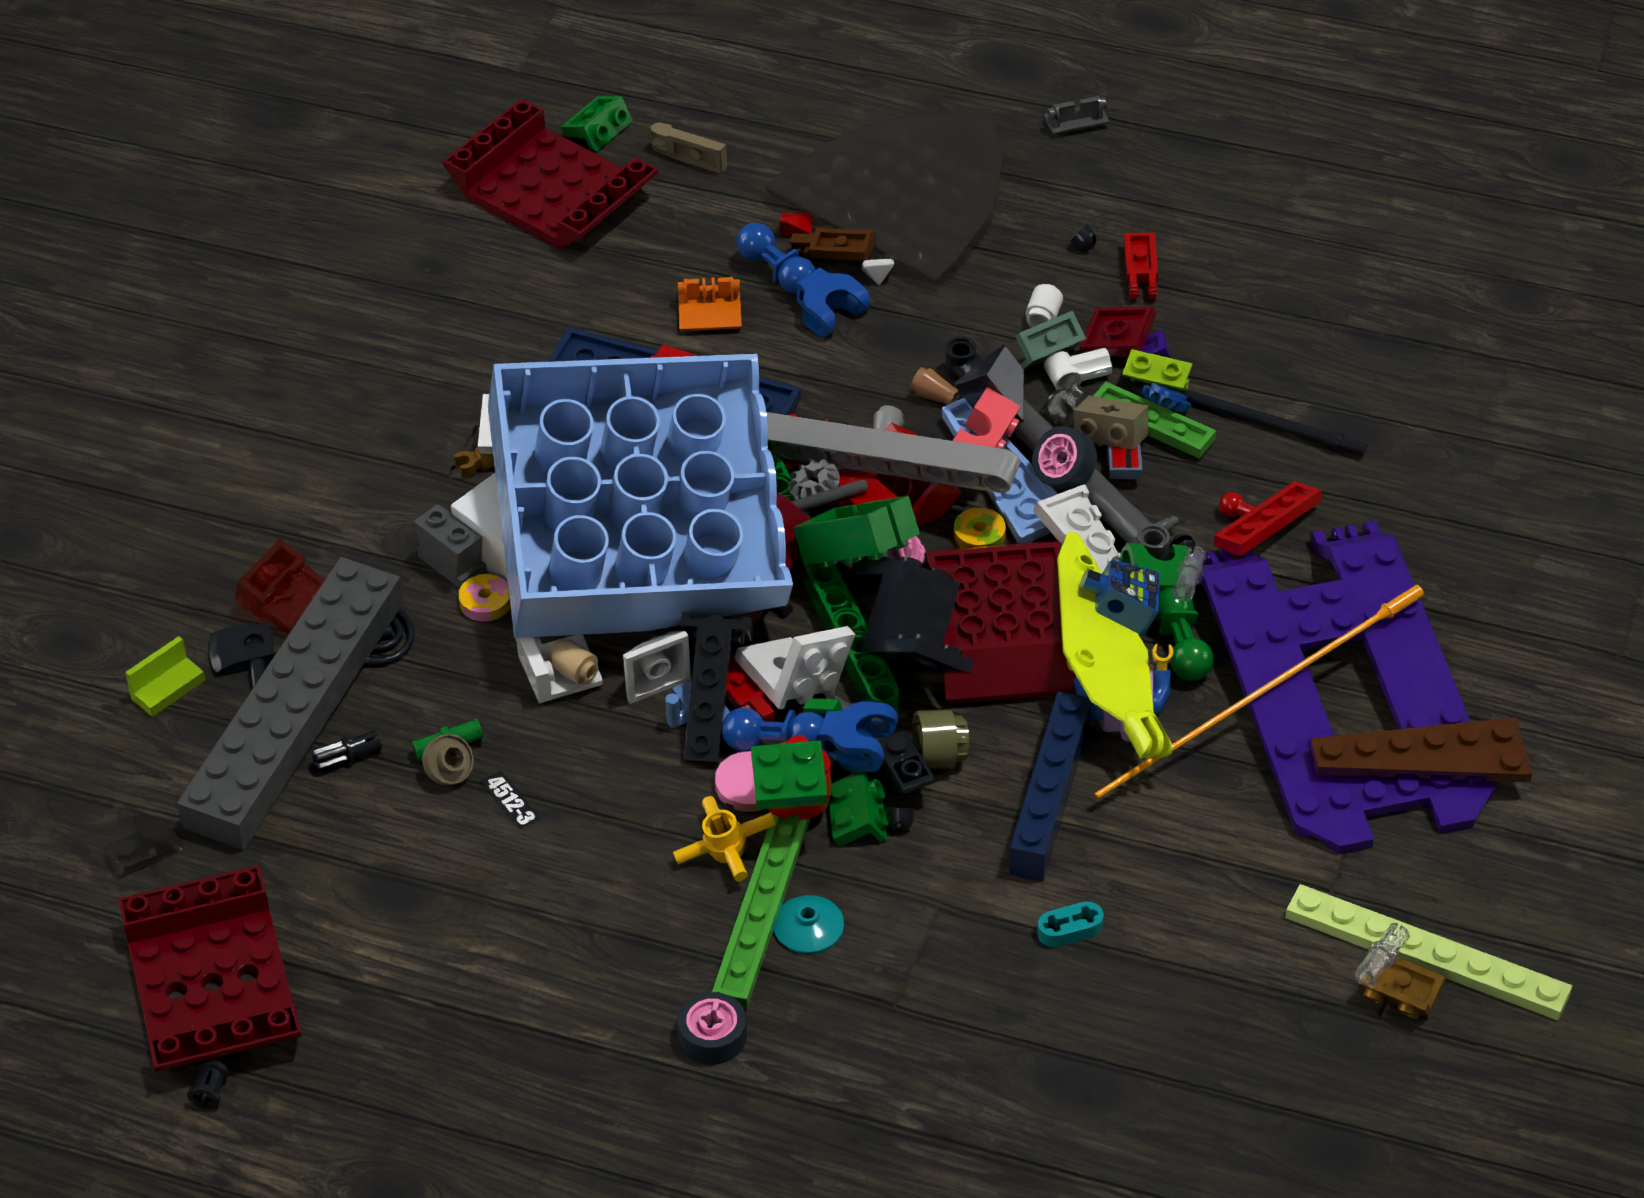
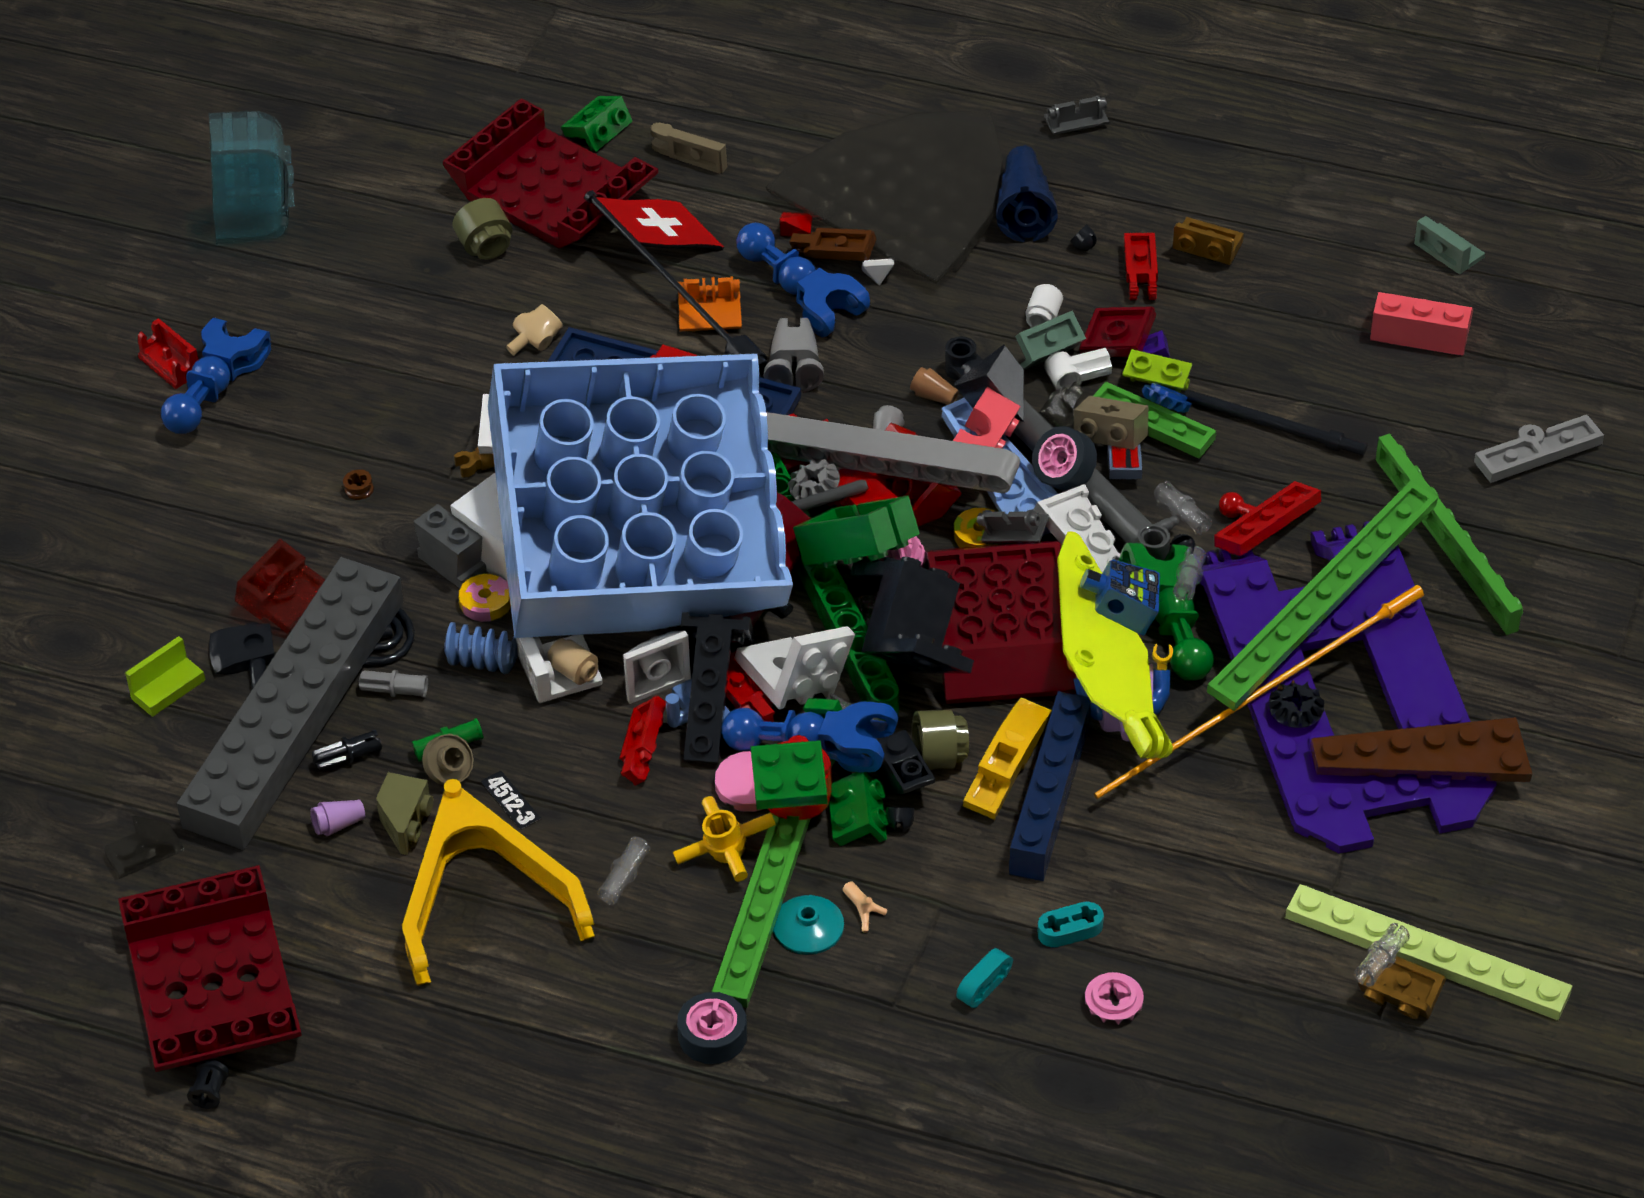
(167, 353): none -> red hinge
(221, 362): none -> blue piece
(249, 177): none -> clear light blue brick
(336, 815): none -> lavender cone
(358, 492): none -> reddish brown bush
(394, 683): none -> light grey axle
(402, 807): none -> olive slope
(468, 824): none -> yellow piece
(480, 650): none -> medium blue piece
(483, 228): none -> olive piece
(535, 328): none -> tan piece
(623, 870): none -> clear pin
(641, 739): none -> red hinge
(670, 226): none -> flag
(797, 346): none -> light grey piece
(863, 903): none -> light nougat bar
(984, 978): none -> teal beam
(1006, 757): none -> yellow slope
(1012, 527): none -> dark grey hinge
(1024, 201): none -> dark blue cone
(1126, 991): none -> bright pink gear
(1183, 507): none -> clear pin
(1207, 240): none -> pearl gold bracket
(1286, 712): none -> black gear
(1321, 596): none -> bright green plate
(1421, 323): none -> coral slope
(1446, 245): none -> sand green panel
(1453, 539): none -> bright green plate
(1538, 448): none -> light grey hinge

